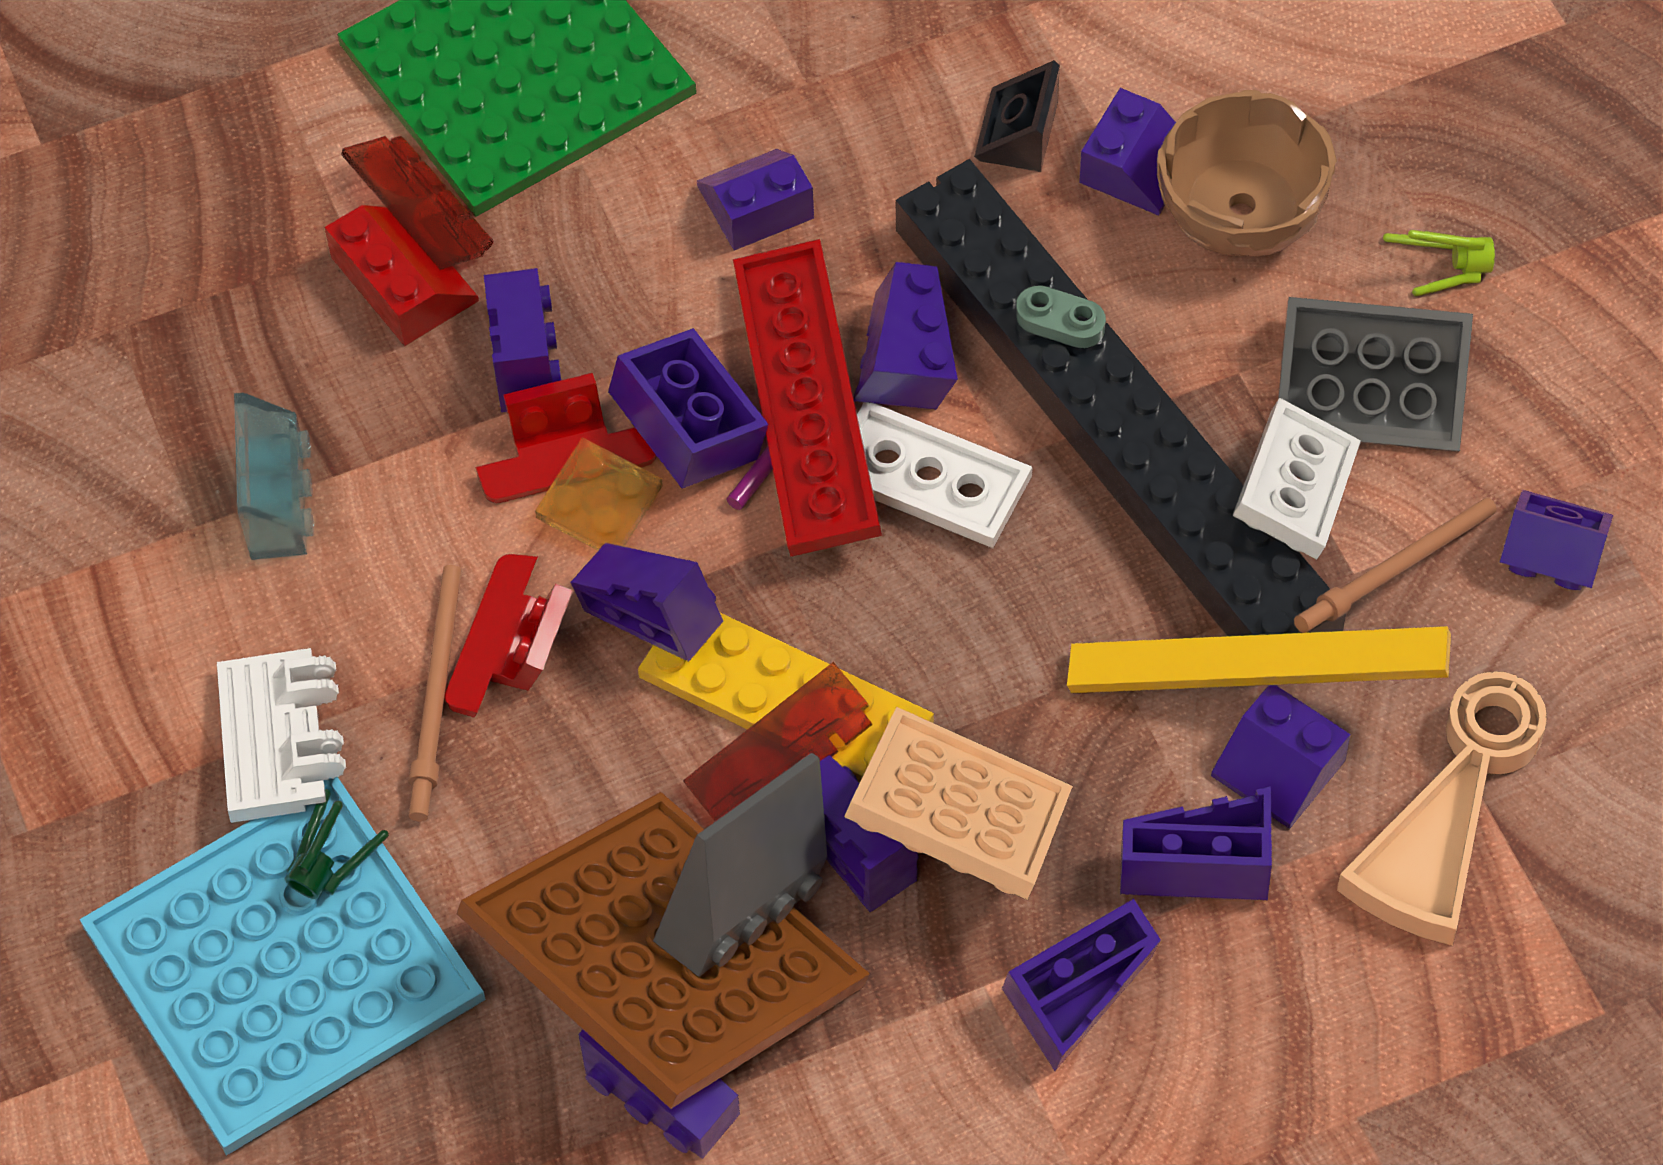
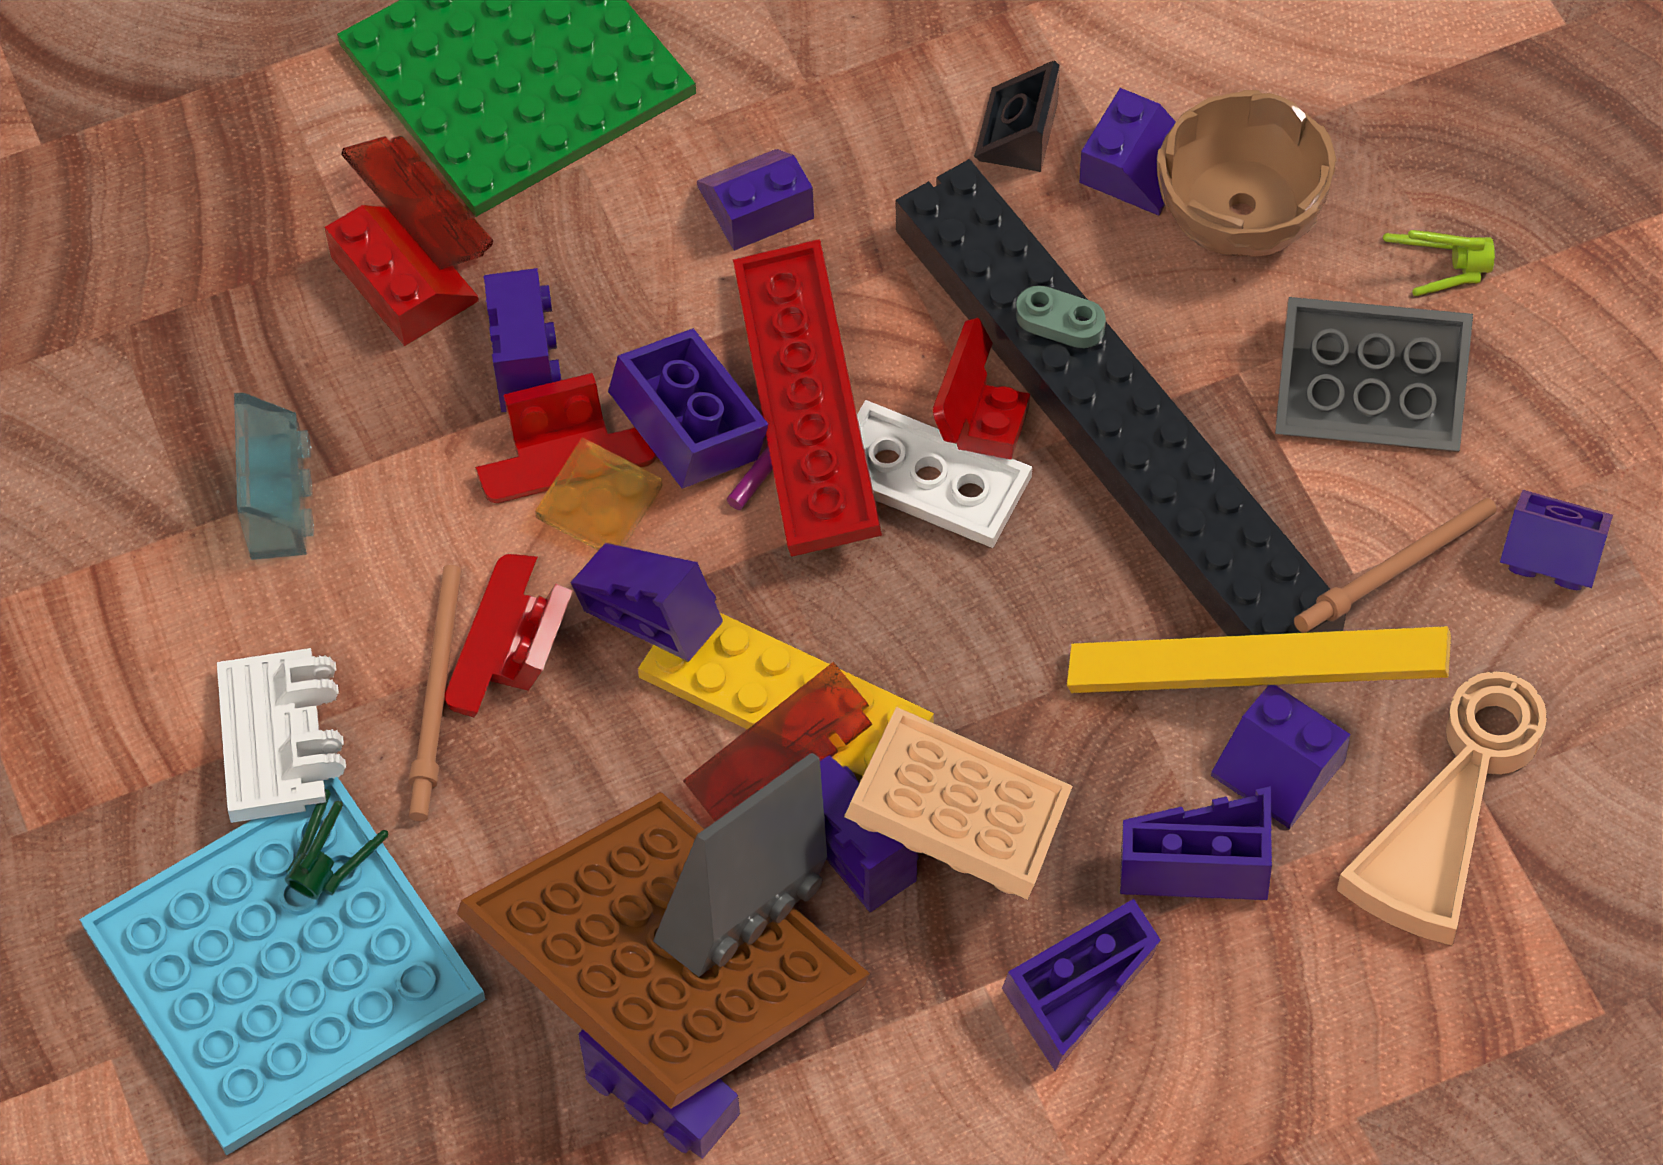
(908, 342): dark purple wedge -> none
(973, 413): none -> red plate
(1273, 481): white plate -> none

